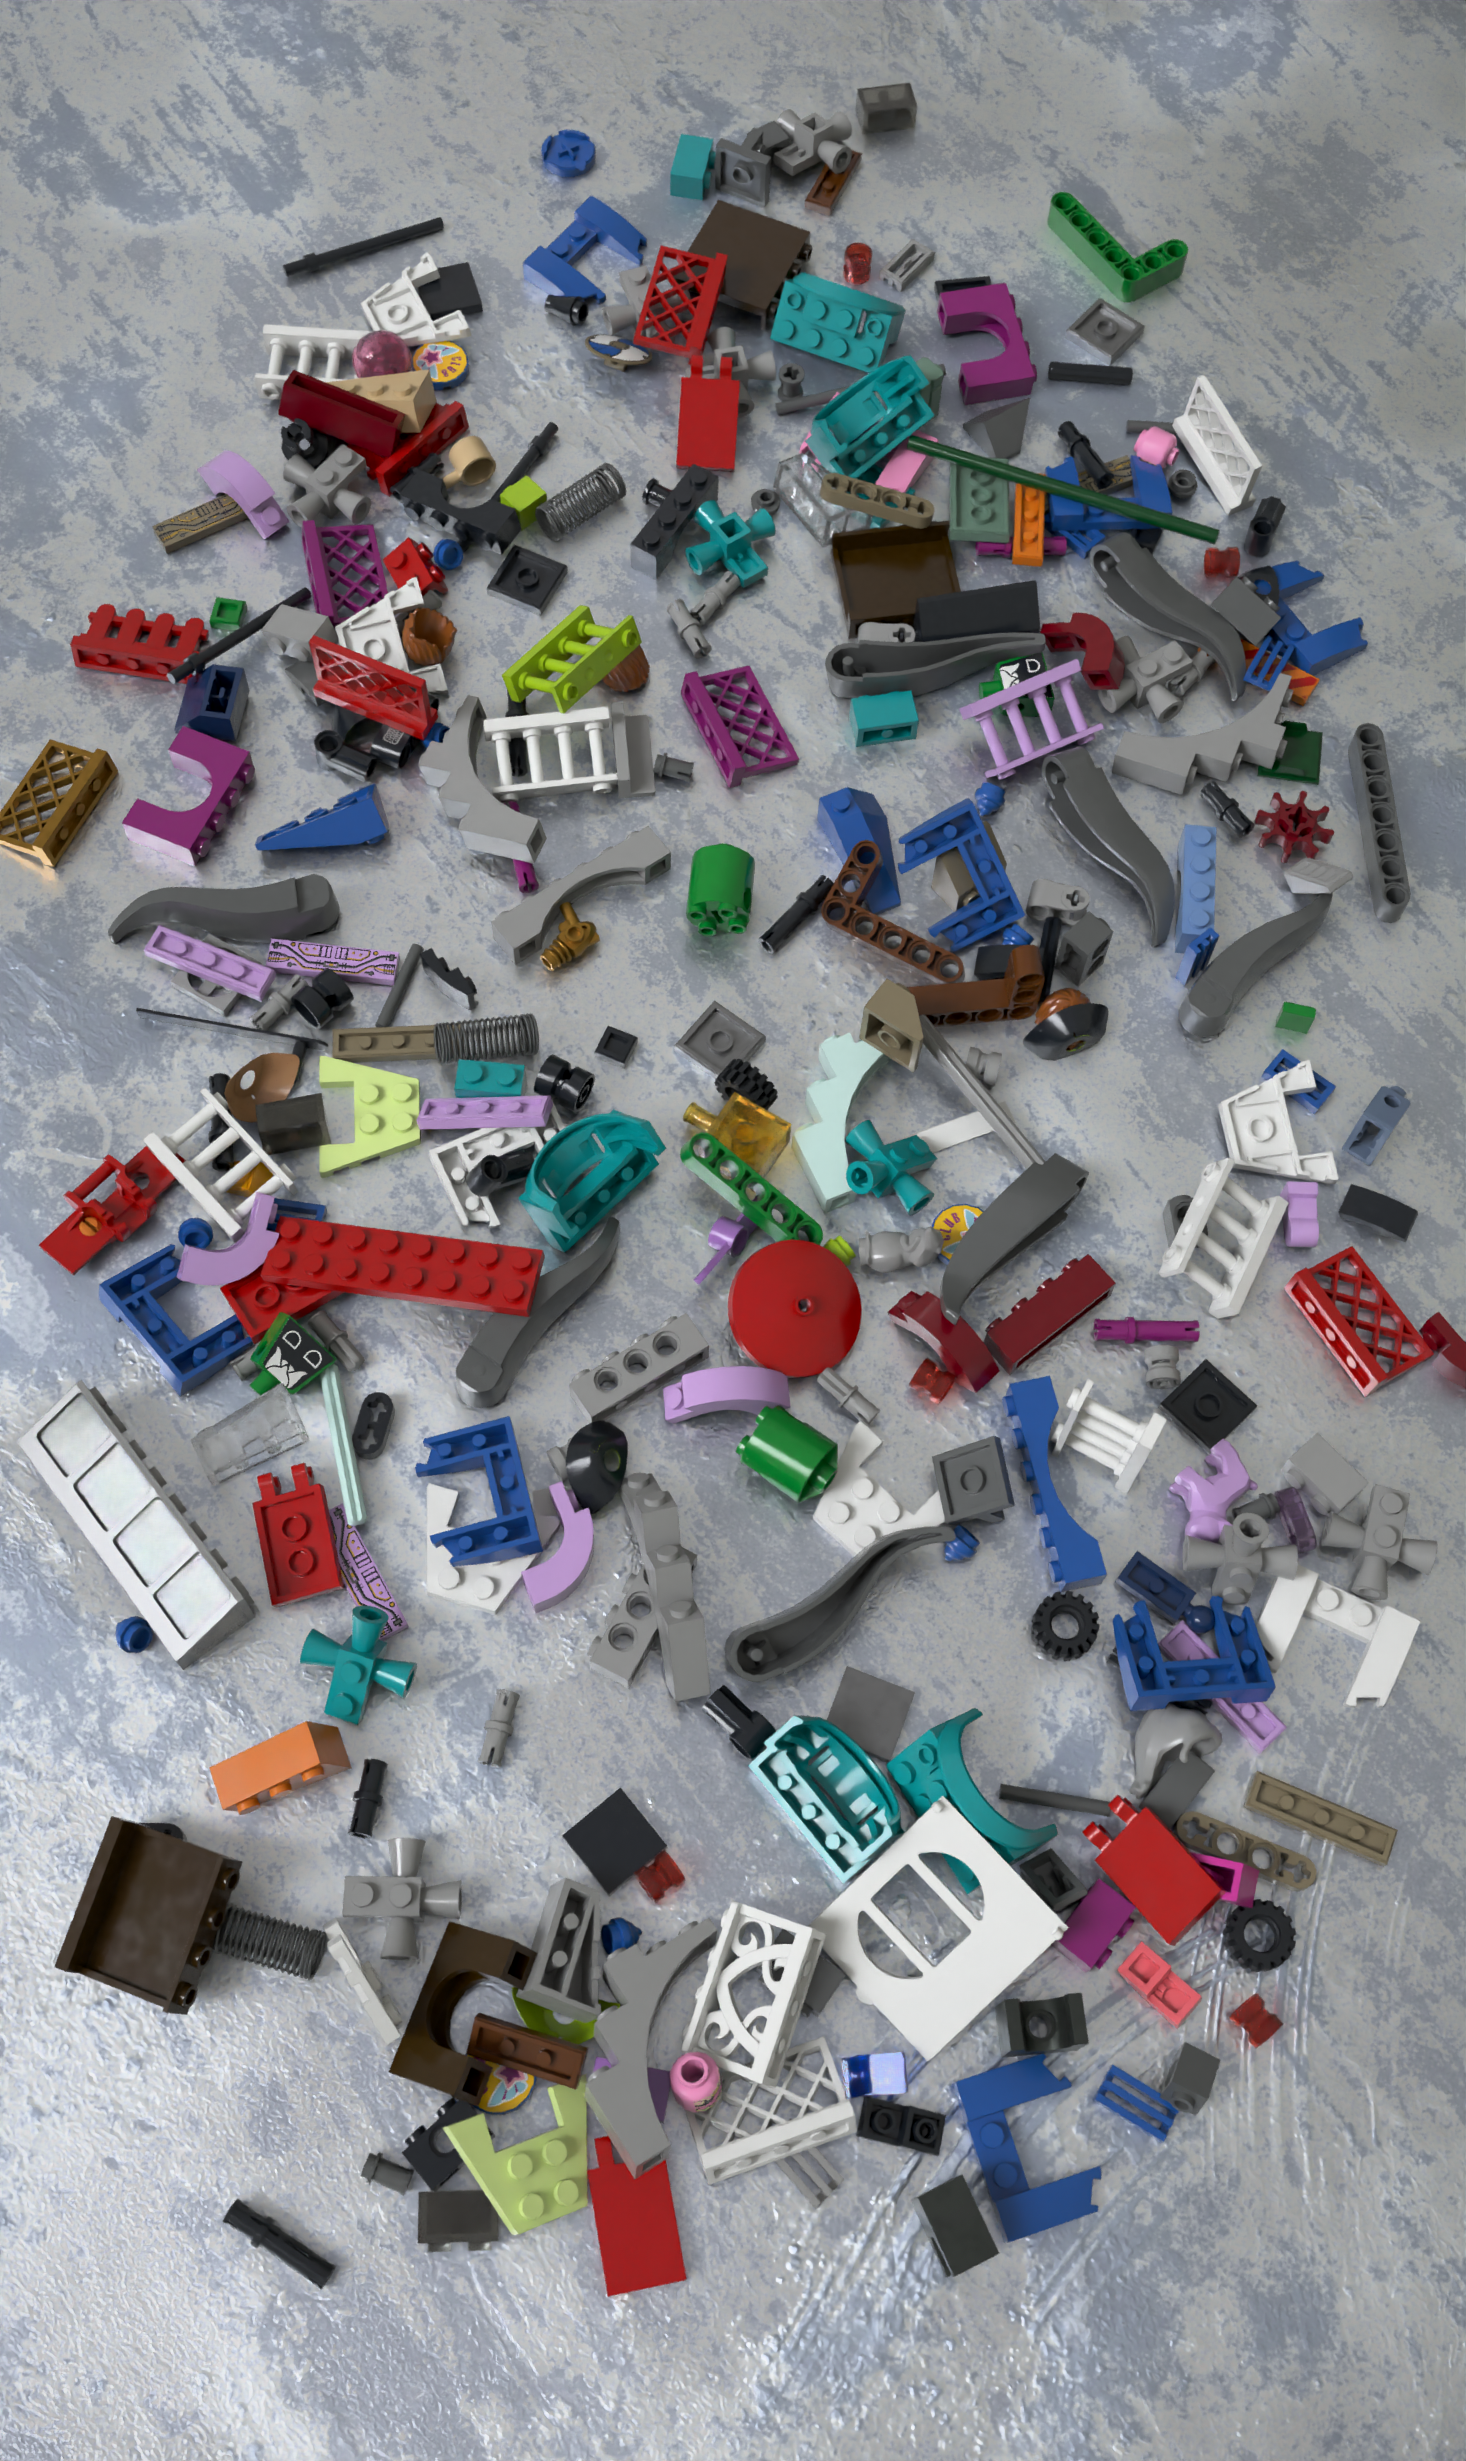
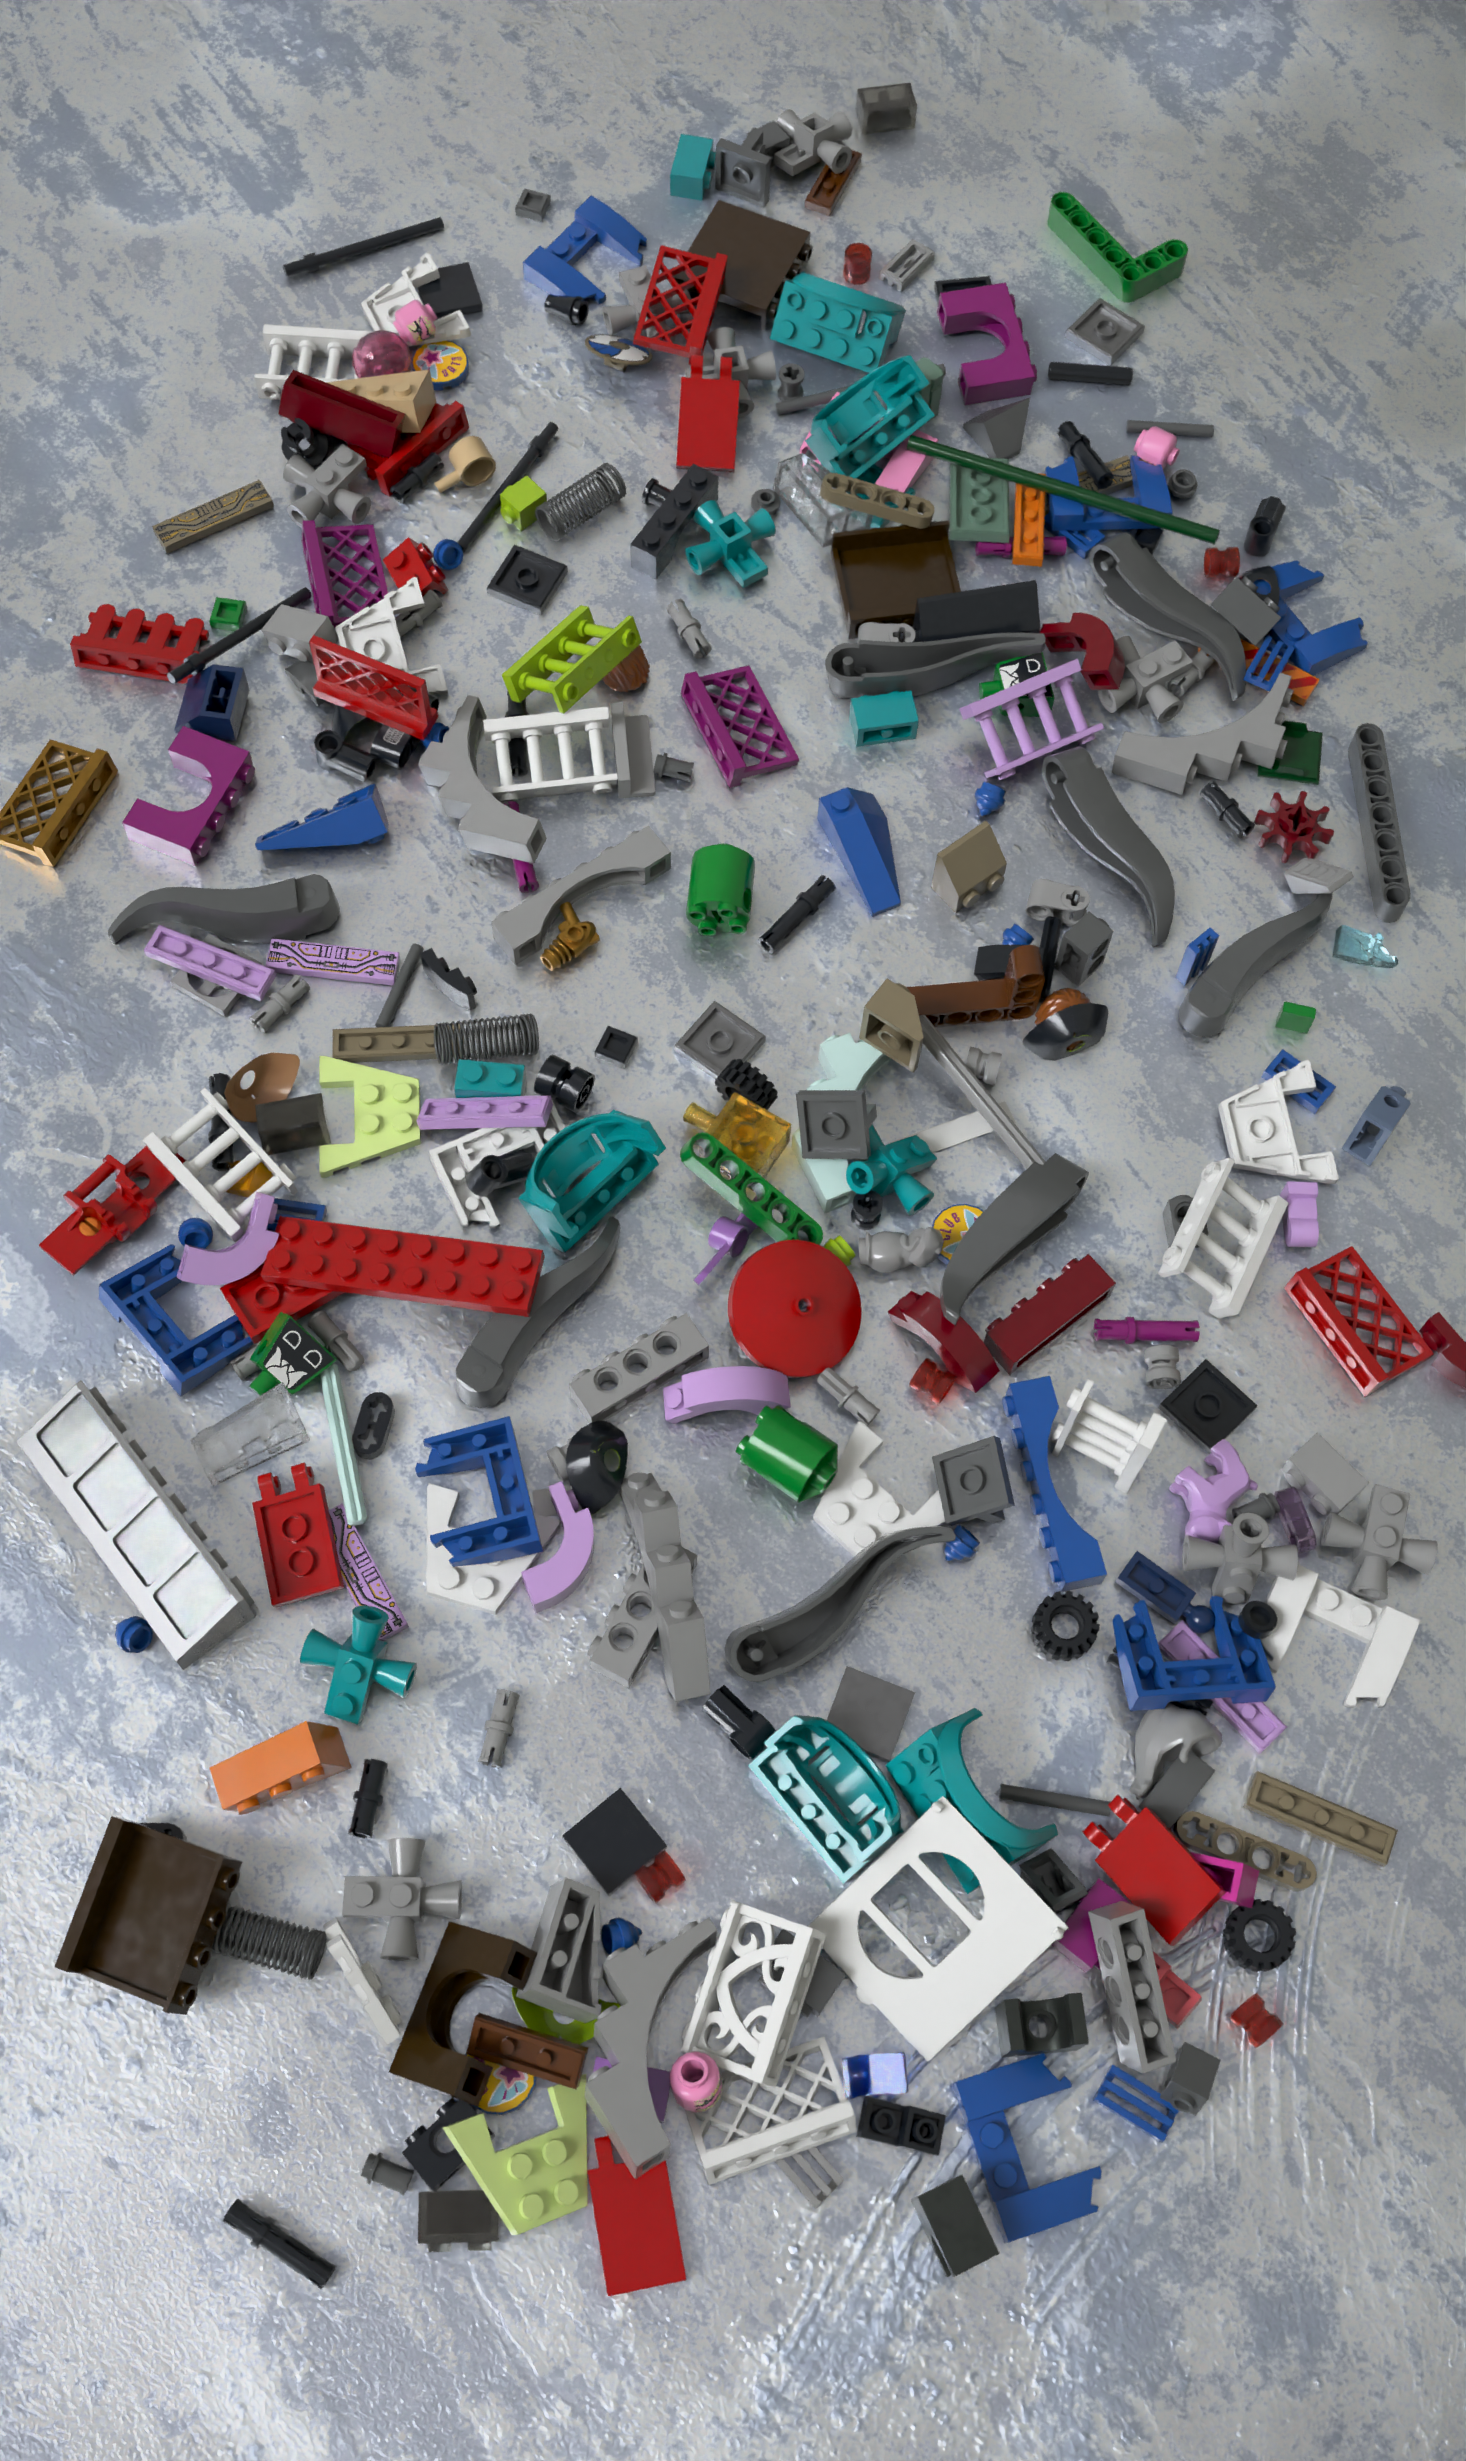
(244, 484): lavender arch -> none
(300, 1043): piece -> none
(320, 1000): black wheel -> none
(415, 322): none -> bright pink head
(428, 636): dark orange hair -> none
(487, 525): black arch -> none
(533, 205): none -> dark grey tile
(568, 153): blue tile -> none
(715, 597): light grey pin -> none
(834, 1124): none -> dark grey bracket
(875, 1207): none -> black bush
(882, 929): reddish brown beam -> none
(997, 902): blue wedge -> none
(1132, 1986): none -> light grey brick
(1198, 868): medium blue arch -> none
(1204, 443): white fence -> none
(1257, 1619): none -> black tile
(1362, 948): none -> clear light blue slope
(1378, 1211): black slope -> none

